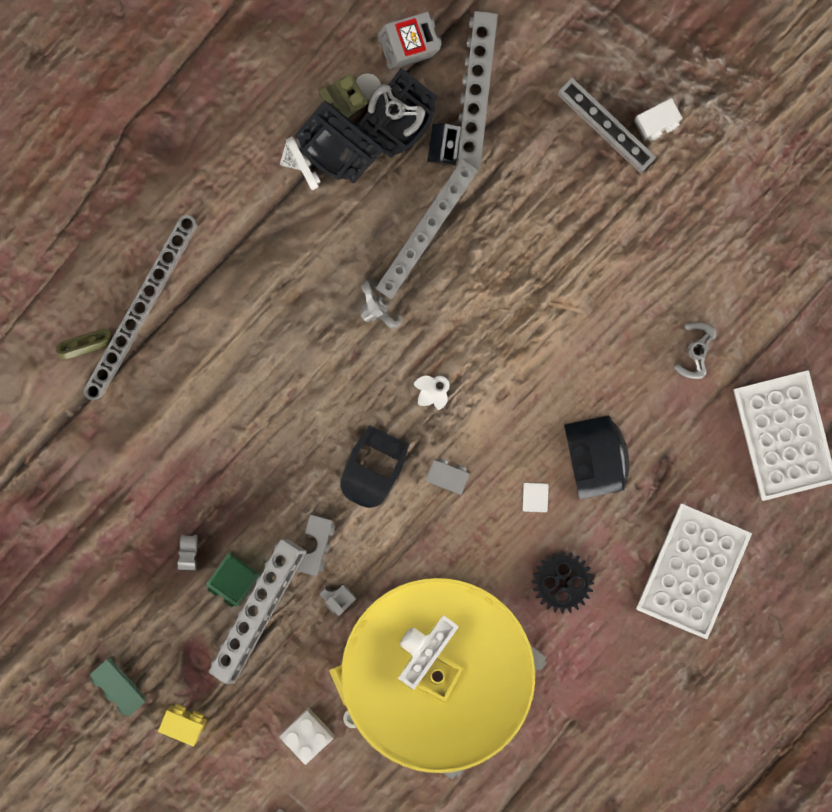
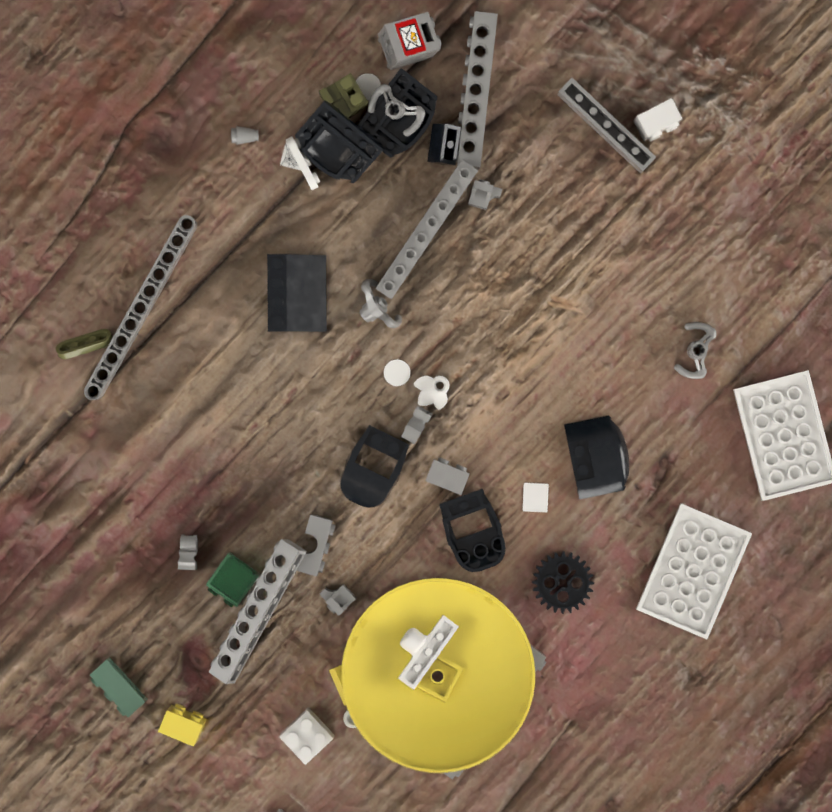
(243, 135): none -> light grey cone
(296, 293): none -> black slope
(397, 372): none -> white sticker
(416, 424): none -> light grey leg
(478, 549): none -> black slope
(483, 193): none -> light grey brick

